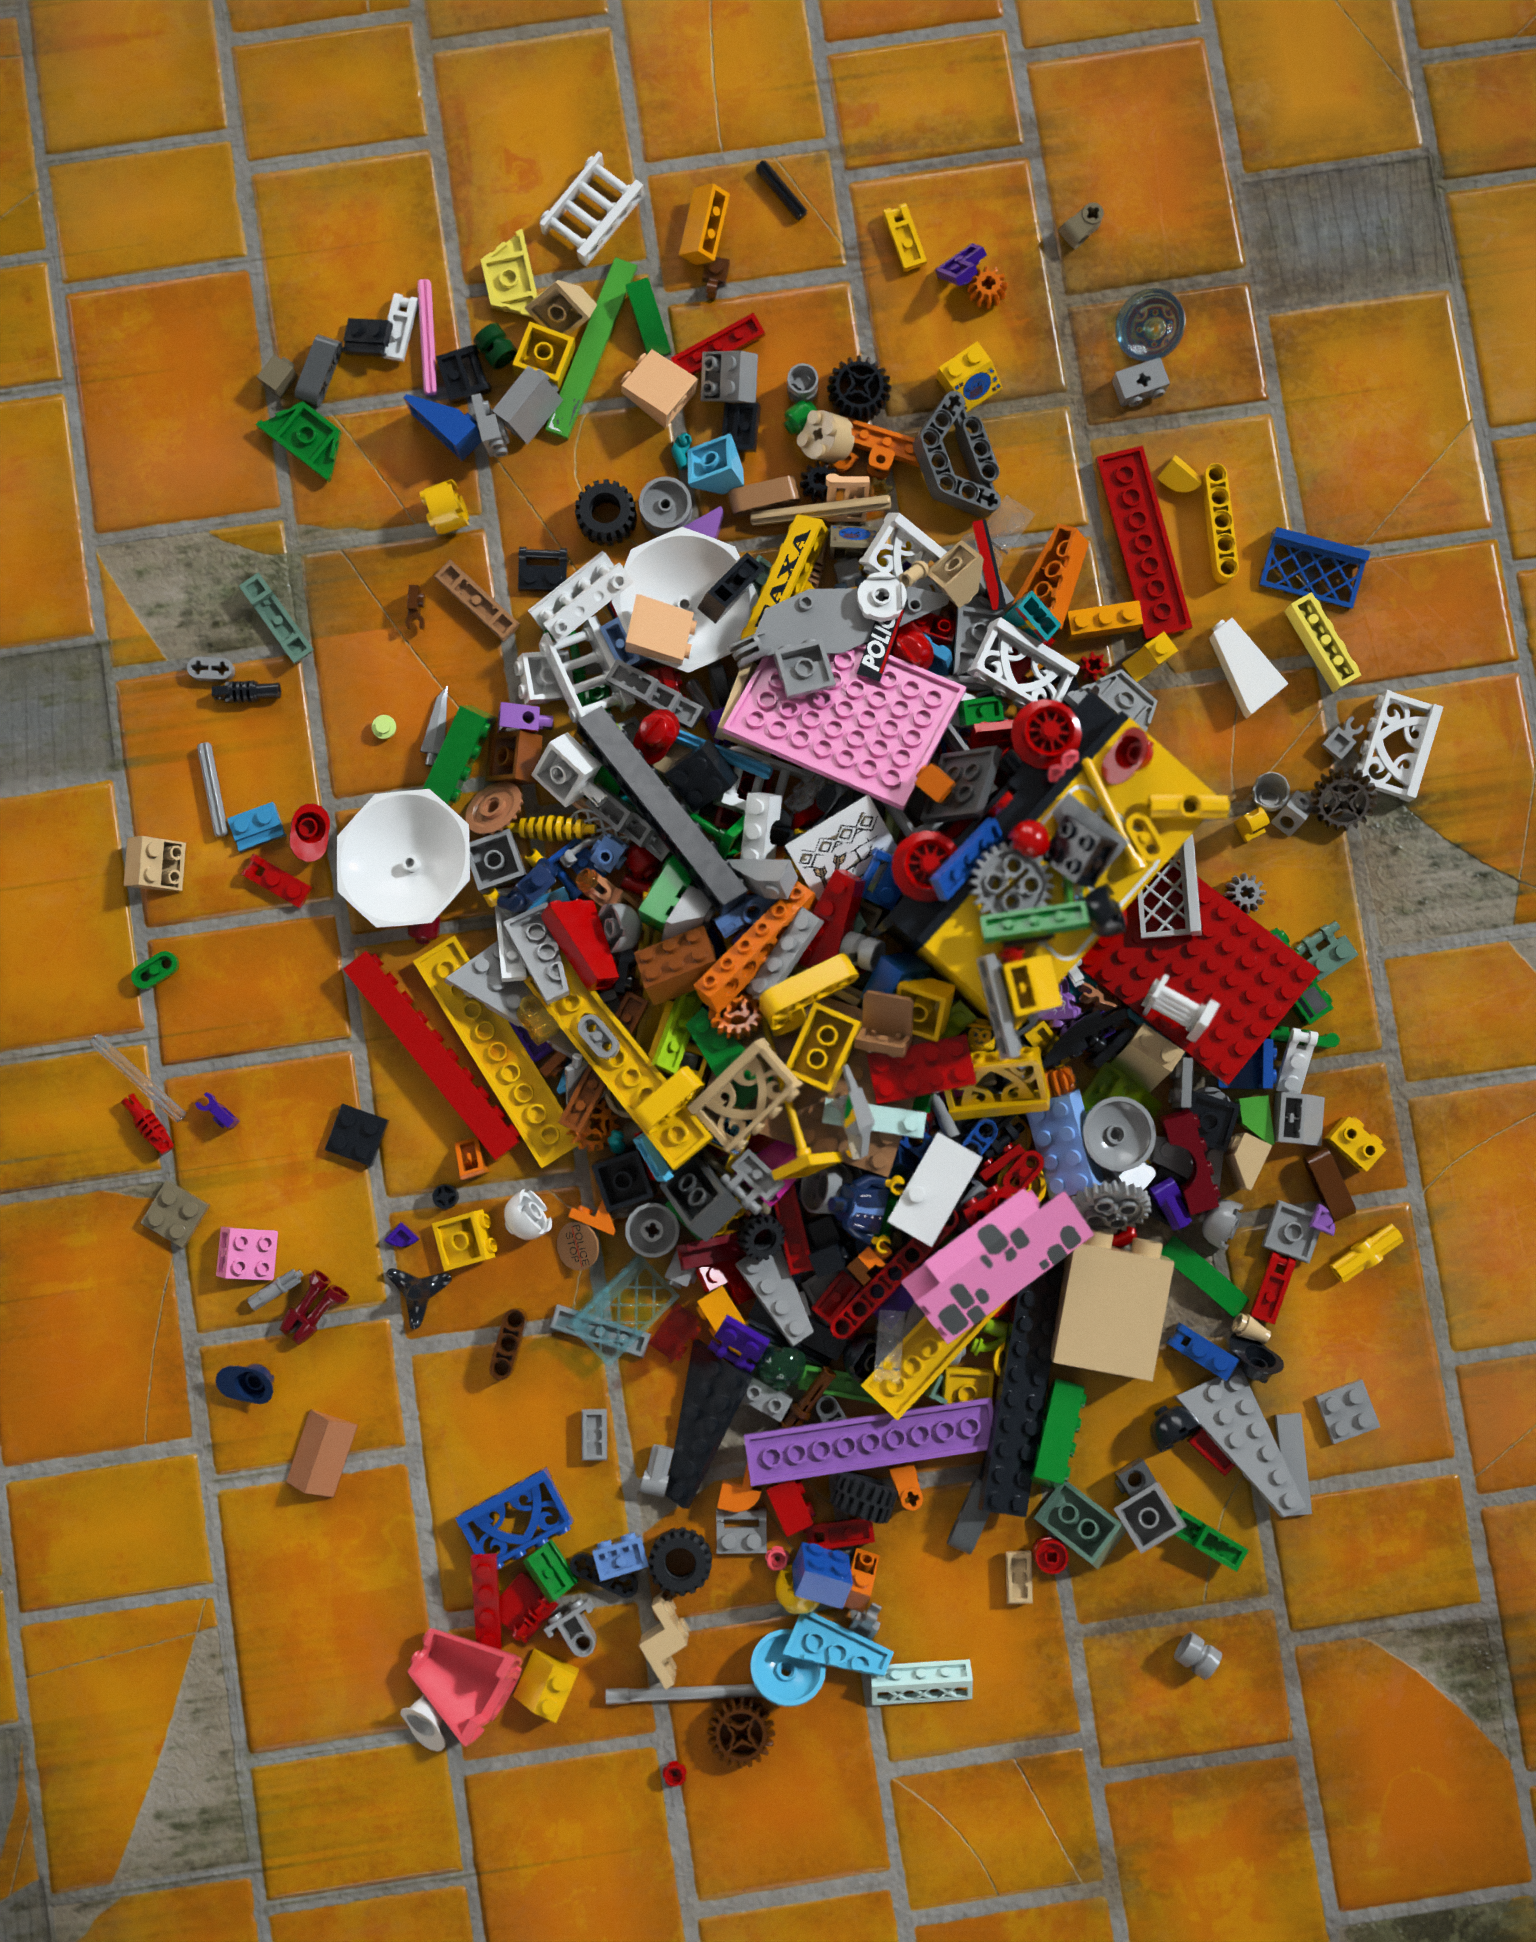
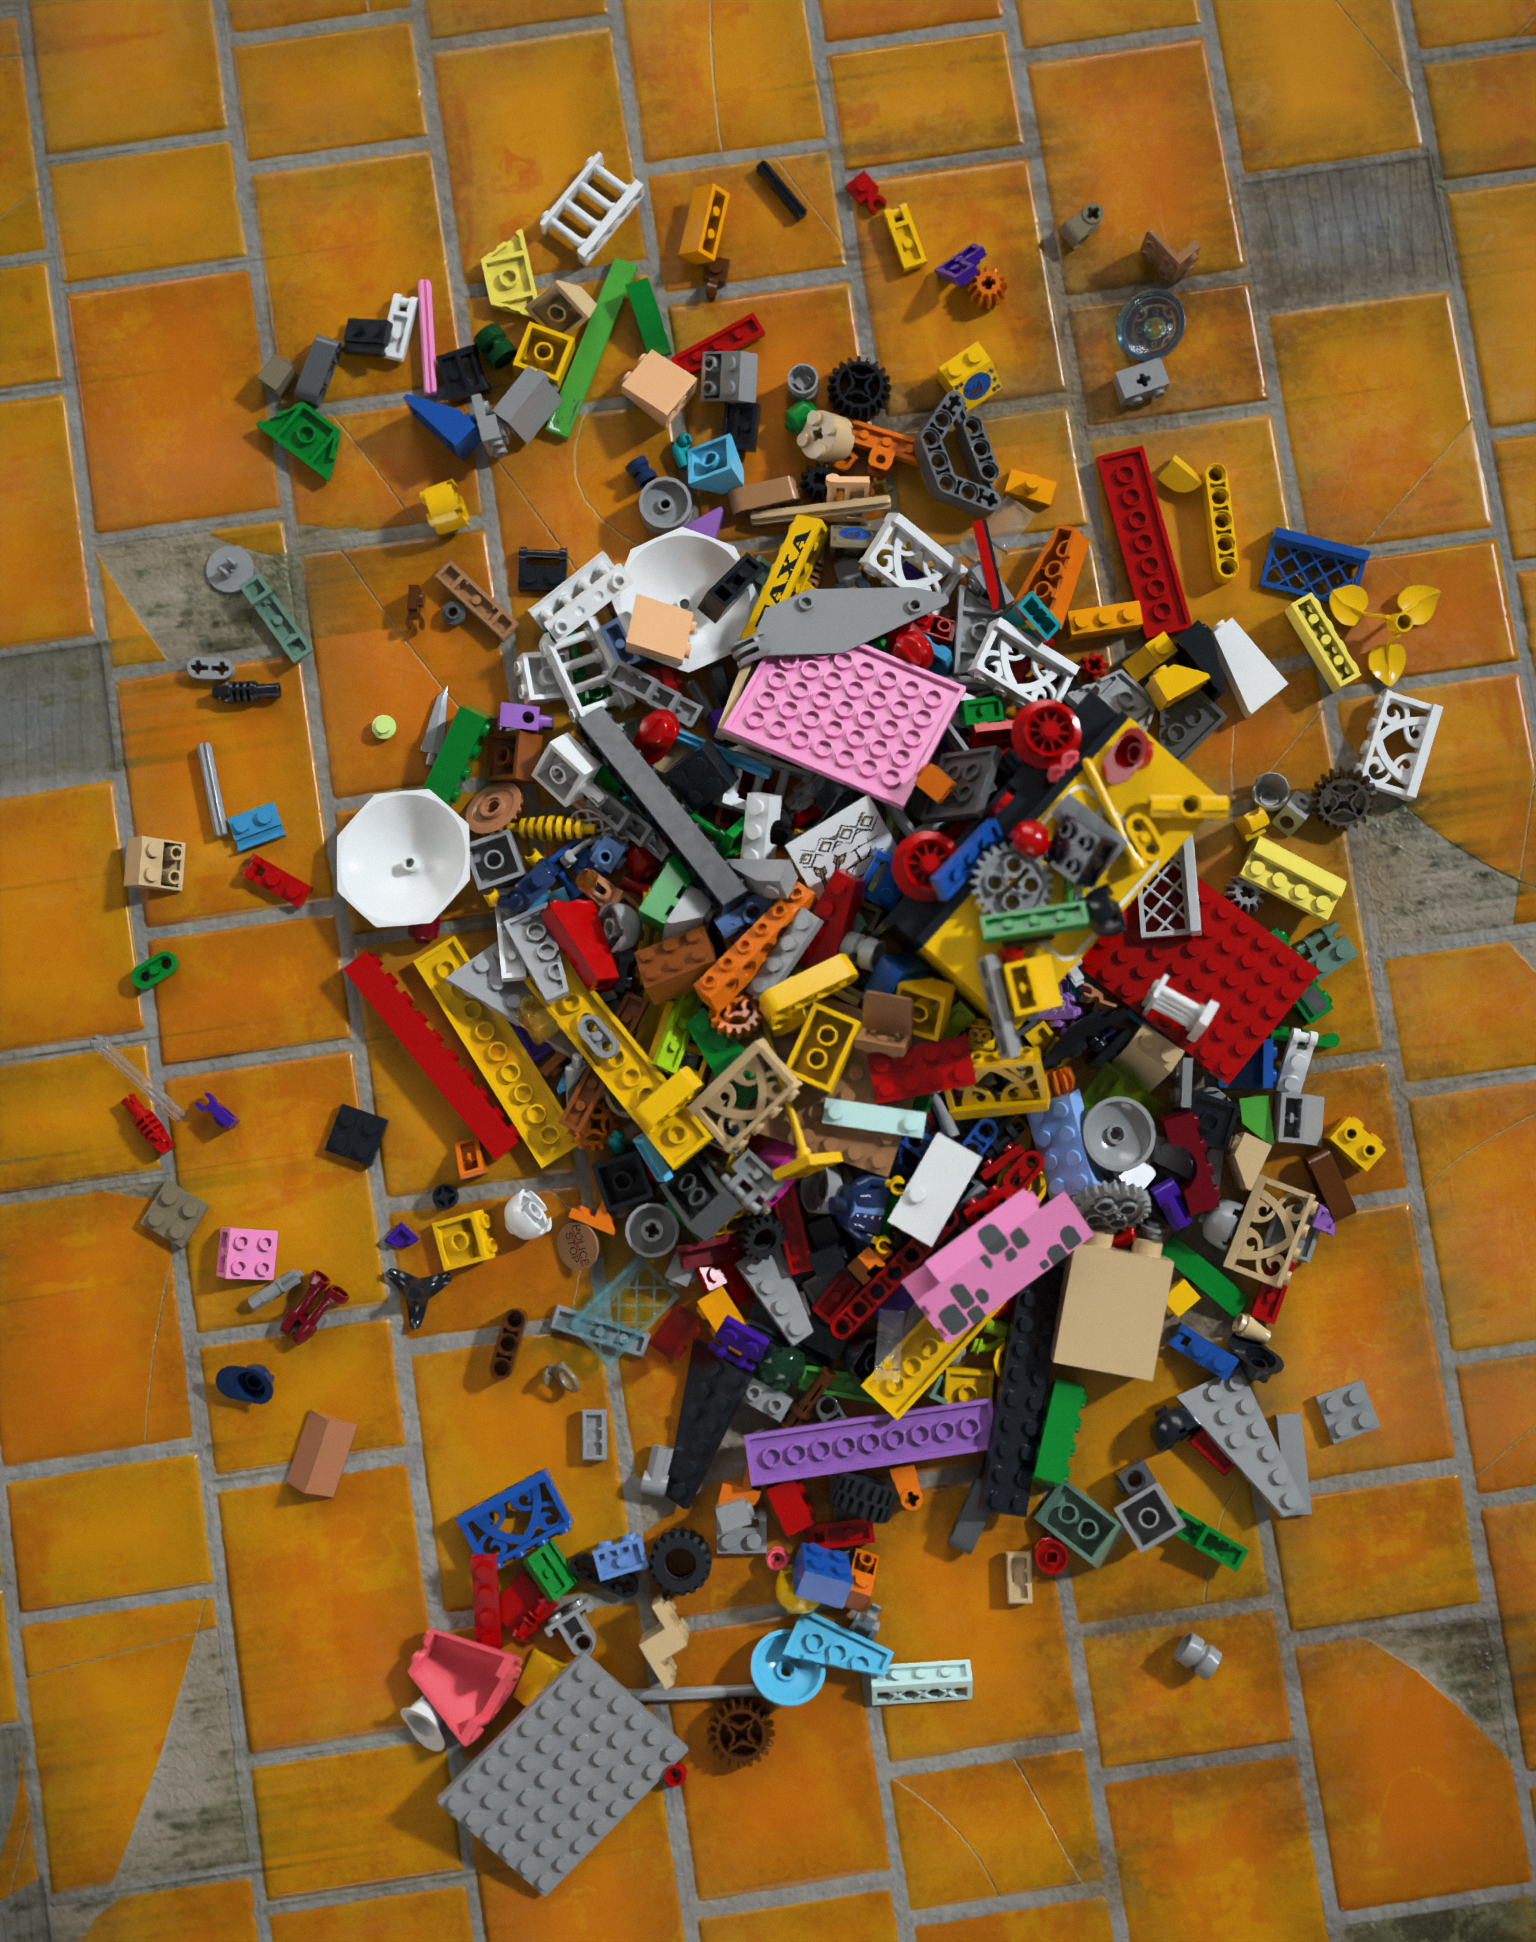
(229, 568): none -> light grey piece
(309, 832): red piece -> none
(453, 620): none -> dark grey plate
(559, 1370): none -> dark tan piece
(562, 1773): none -> light grey plate
(602, 494): black tyre -> none
(640, 471): none -> dark blue wheel
(734, 1514): none -> light grey brick
(804, 668): light grey plate -> none
(855, 1117): light grey animal -> none
(864, 190): none -> red plate
(879, 647): sticker -> none
(881, 610): white plate -> none
(917, 571): tan pin -> none
(958, 573): tan slope -> none
(1030, 488): none -> light orange tile
(1152, 1229): none -> light grey plate
(1168, 263): none -> medium nougat bracket
(1173, 684): none -> yellow slope
(1180, 1298): none -> yellow brick
(1188, 724): none -> dark grey plate
(1199, 652): none -> black slope
(1261, 1198): none -> tan fence
(1292, 878): none -> light yellow brick
(1340, 740): light grey plate -> none
(1366, 1253): yellow piece -> none
(1417, 608): none -> yellow plant

